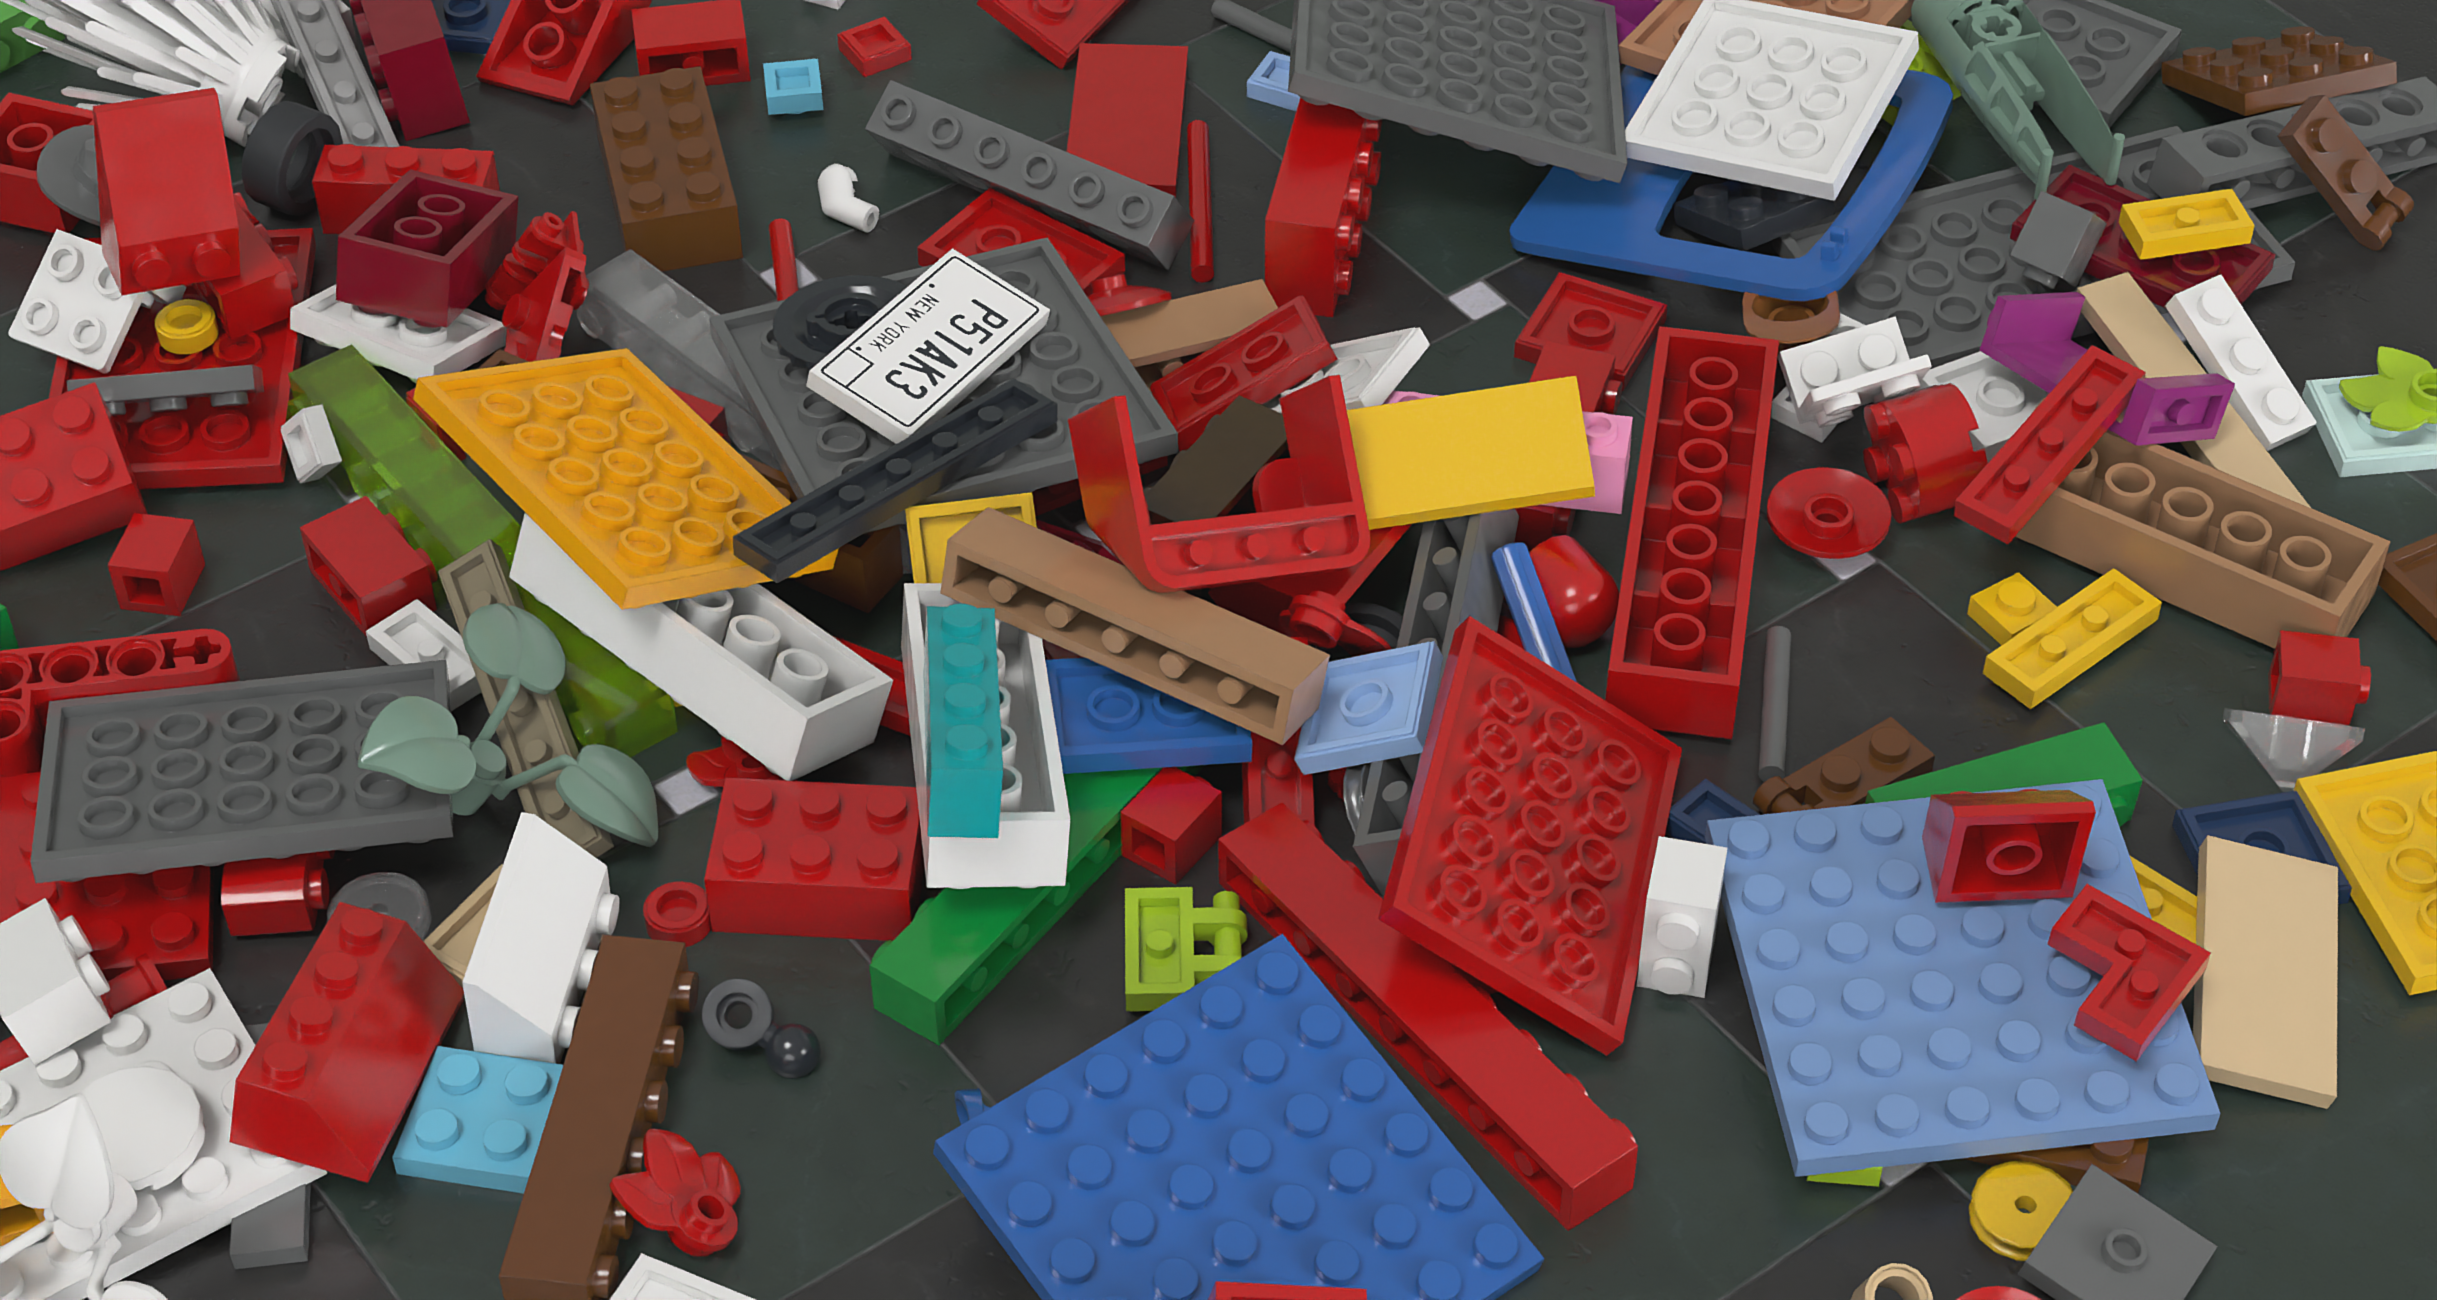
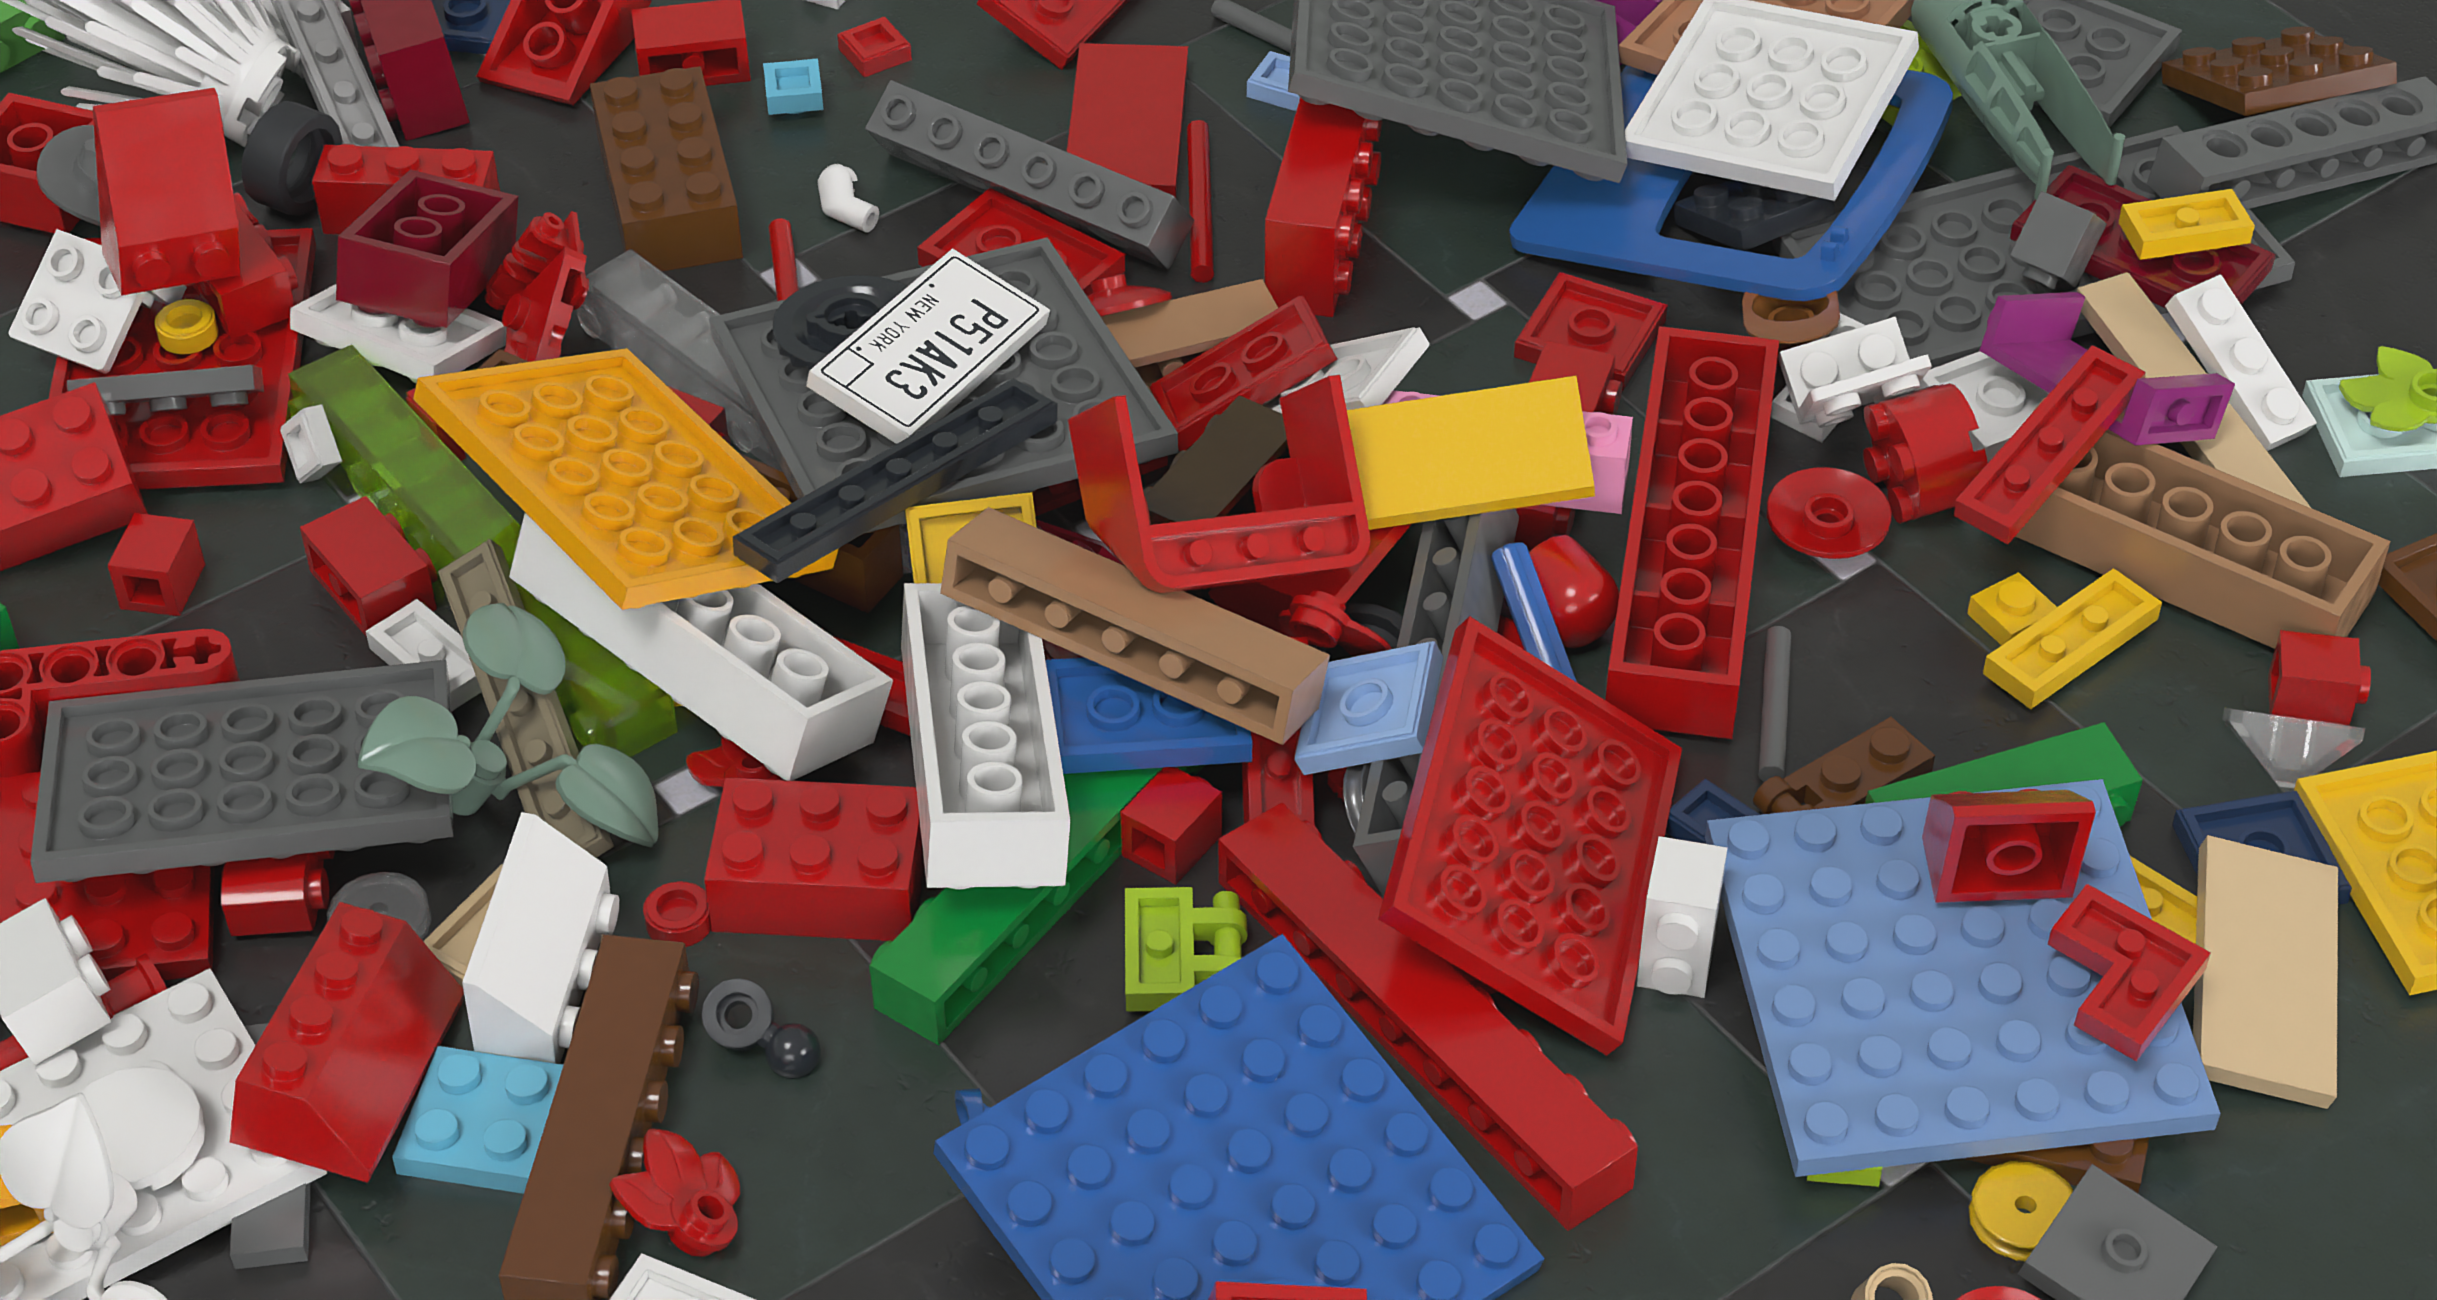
(962, 722): teal brick -> none
(2344, 172): reddish brown plate -> none

